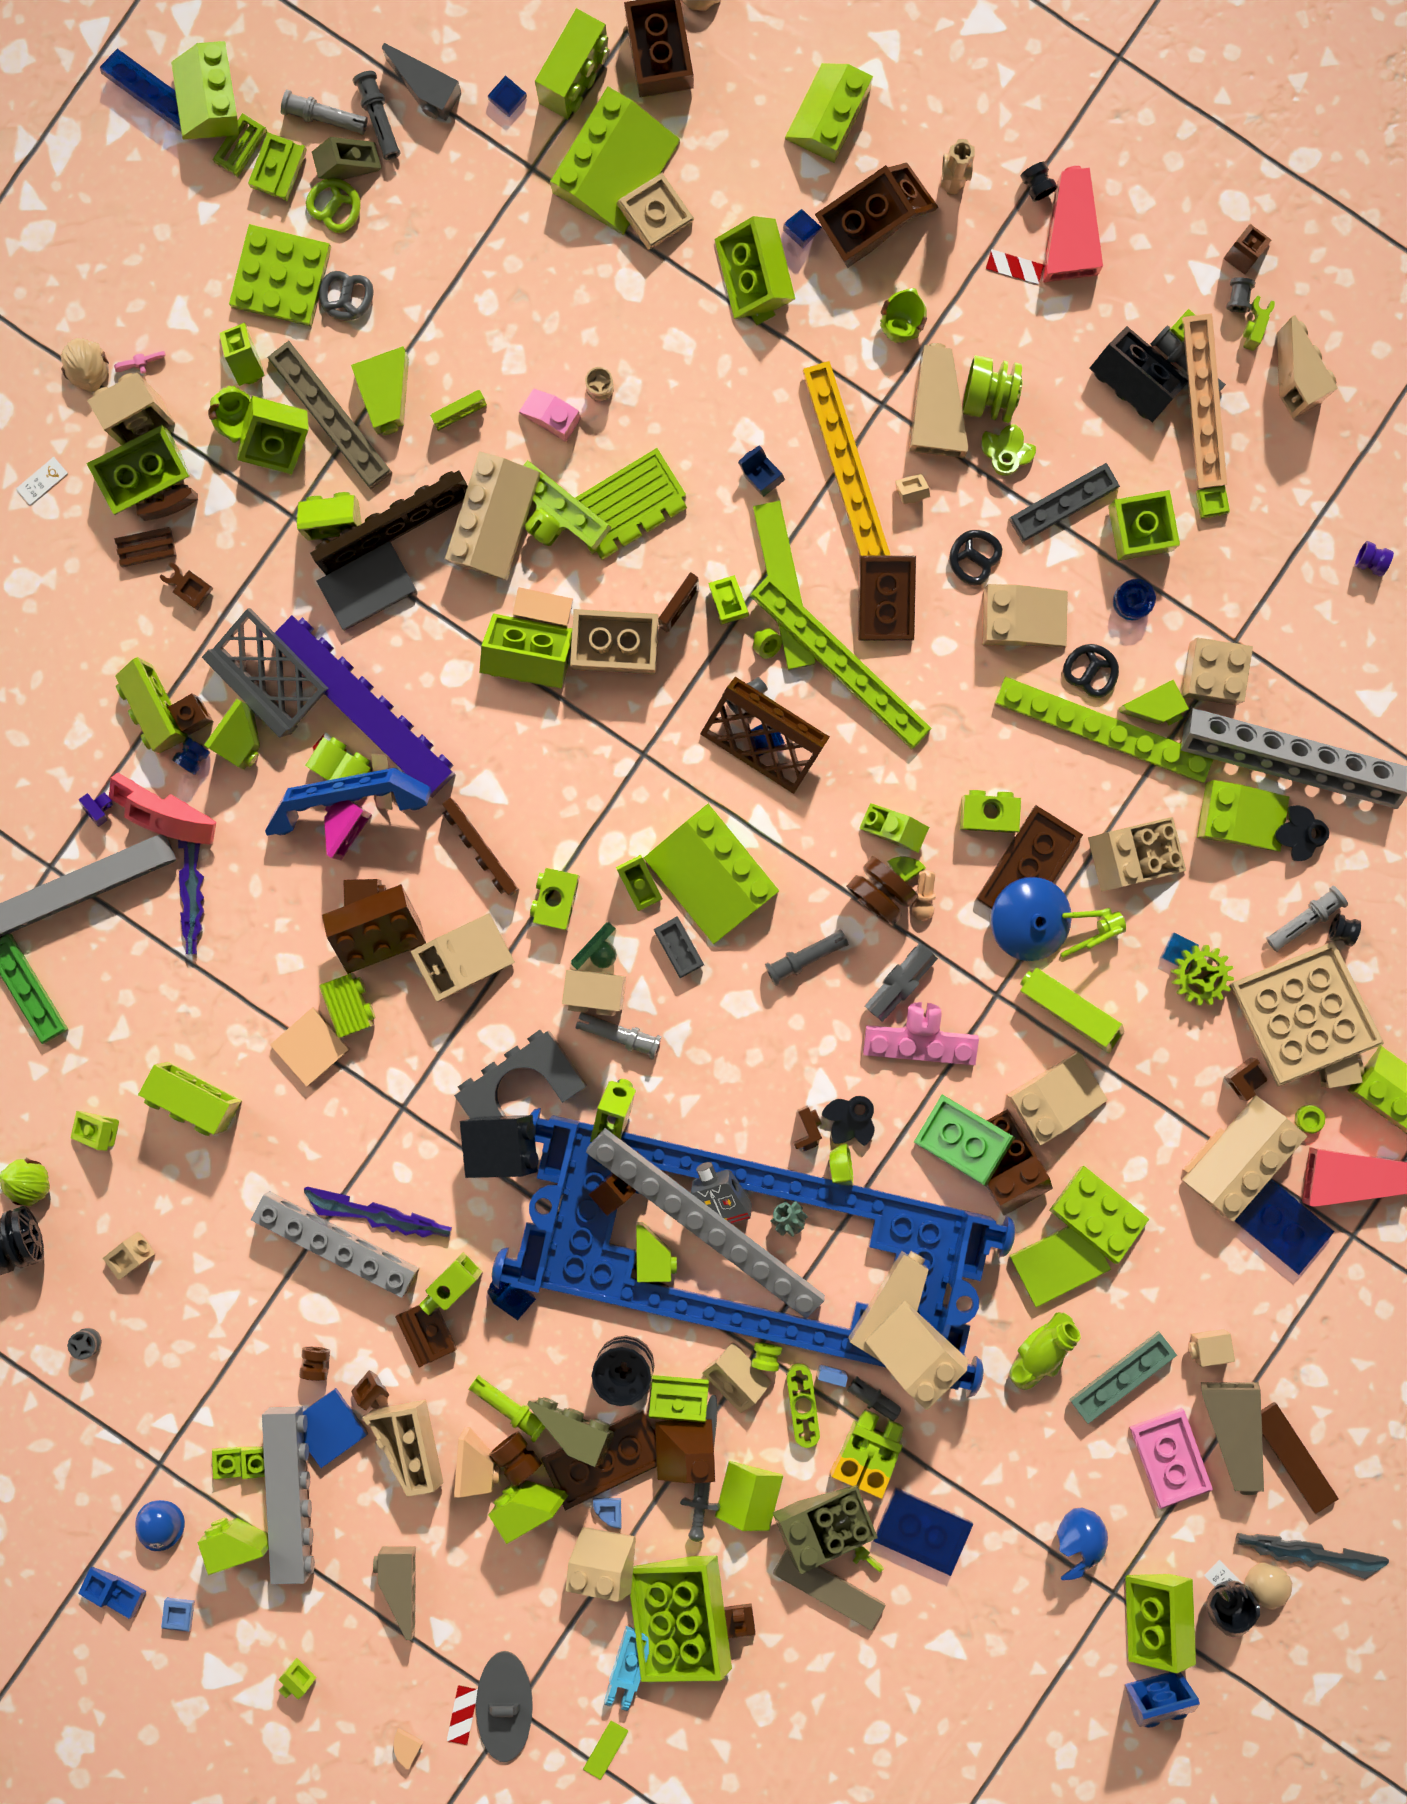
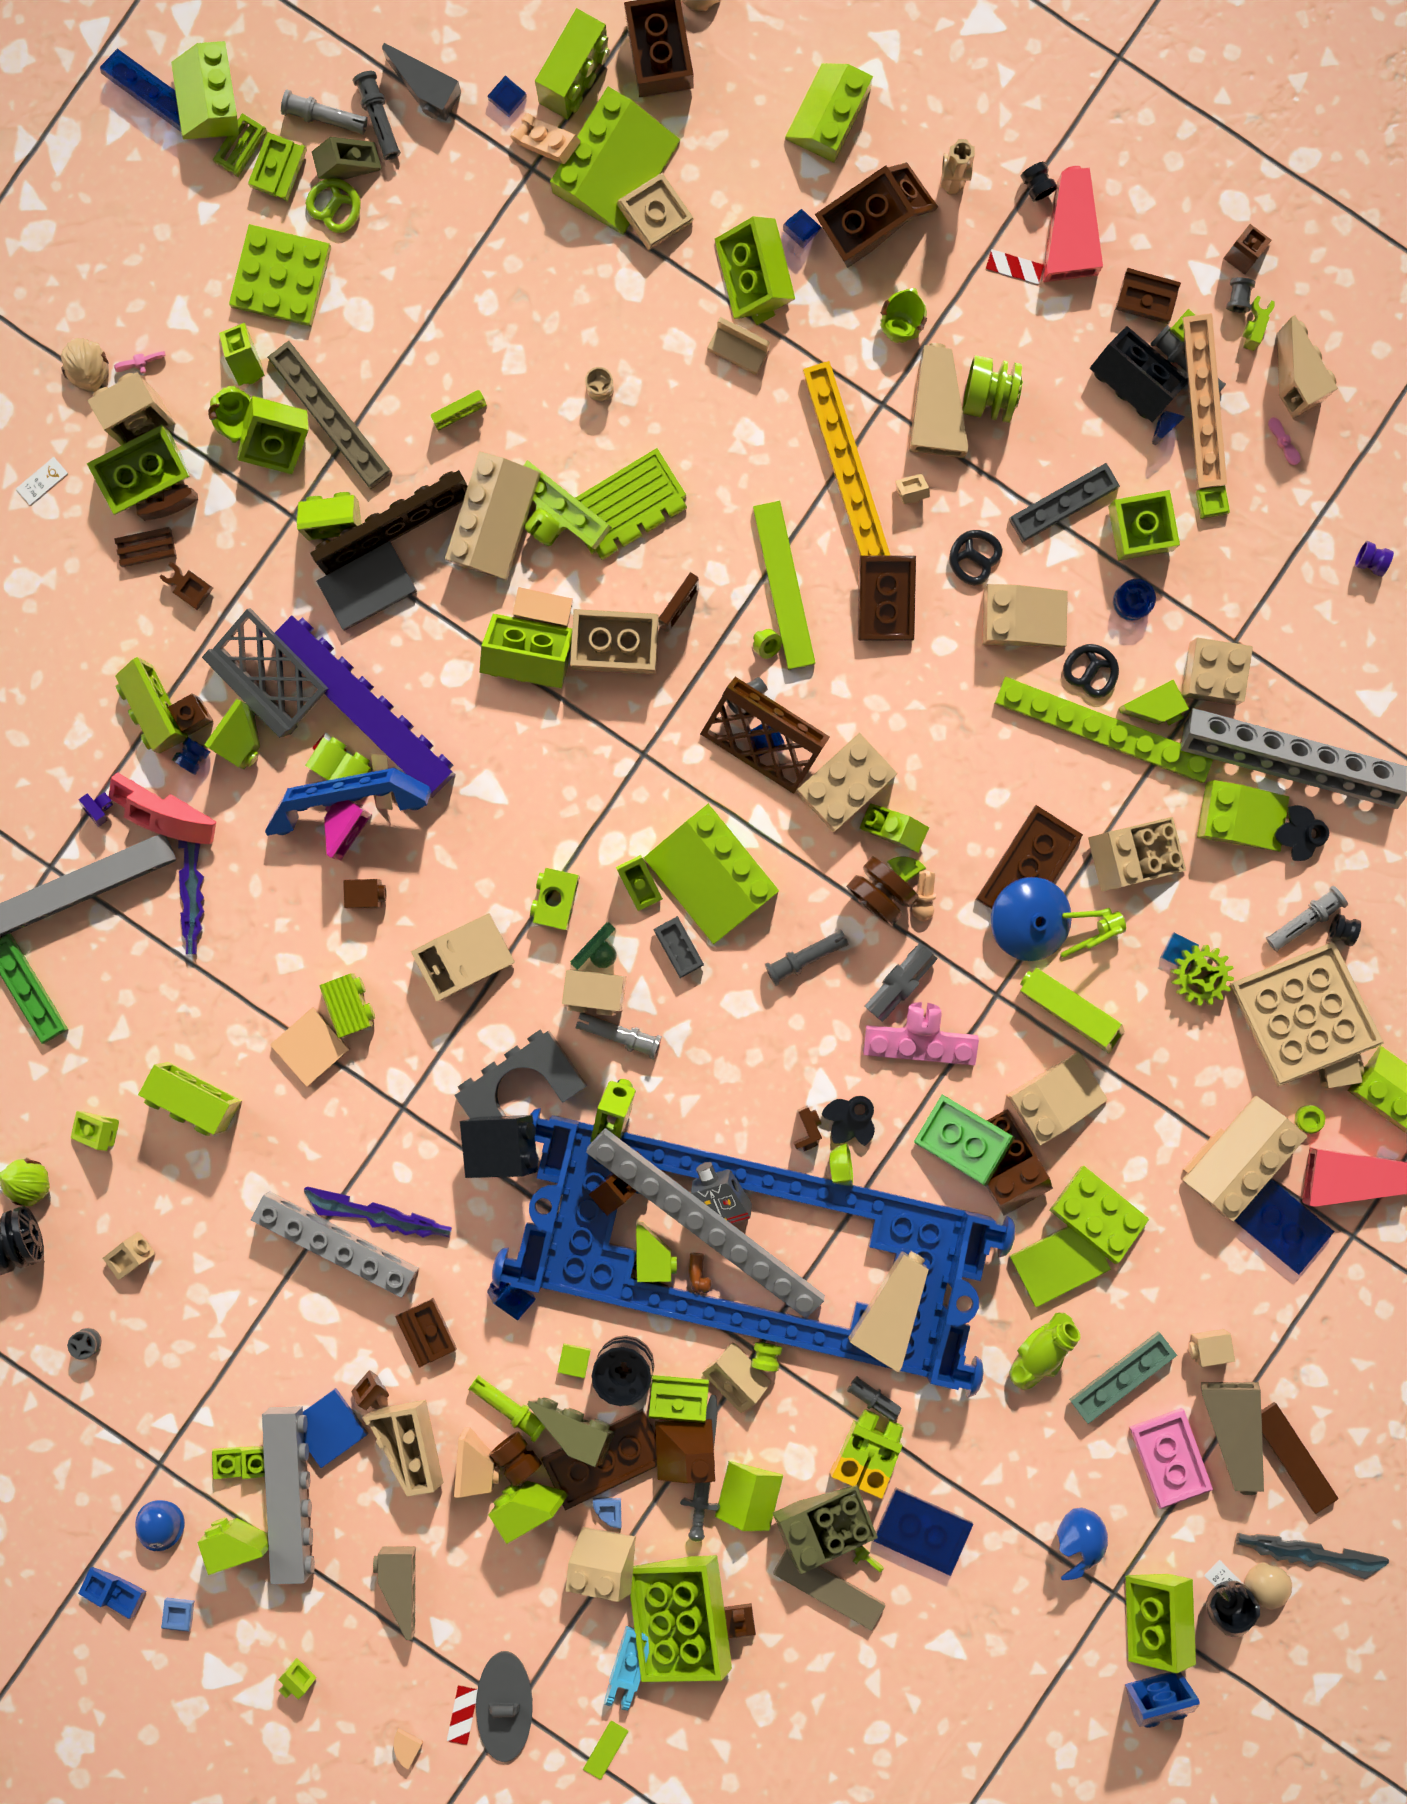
(314, 1363): reddish brown wheel -> none
(345, 295): dark grey piece -> none
(374, 929): reddish brown brick -> none
(384, 388): lime slope -> none
(457, 1278): lime torso -> none
(485, 857): reddish brown plate -> none
(545, 139): none -> light nougat plate
(551, 413): bright pink slope -> none
(574, 1360): none -> lime tile
(696, 1273): none -> dark orange arm
(728, 600): lime slope -> none
(739, 346): none -> tan panel
(760, 471): dark blue bracket -> none
(788, 1218): sand green gear -> none
(798, 1426): lime beam -> none
(832, 1375): medium blue tile -> none
(840, 662): lime tile -> none
(846, 782): none -> tan brick
(917, 1355): tan slope -> none
(973, 815): lime brick -> none
(1008, 446): lime plate -> none
(1148, 295): none -> reddish brown plate
(1165, 425): none -> clear blue slope
(1246, 1079): reddish brown panel -> none
(1291, 454): none -> bright pink piece

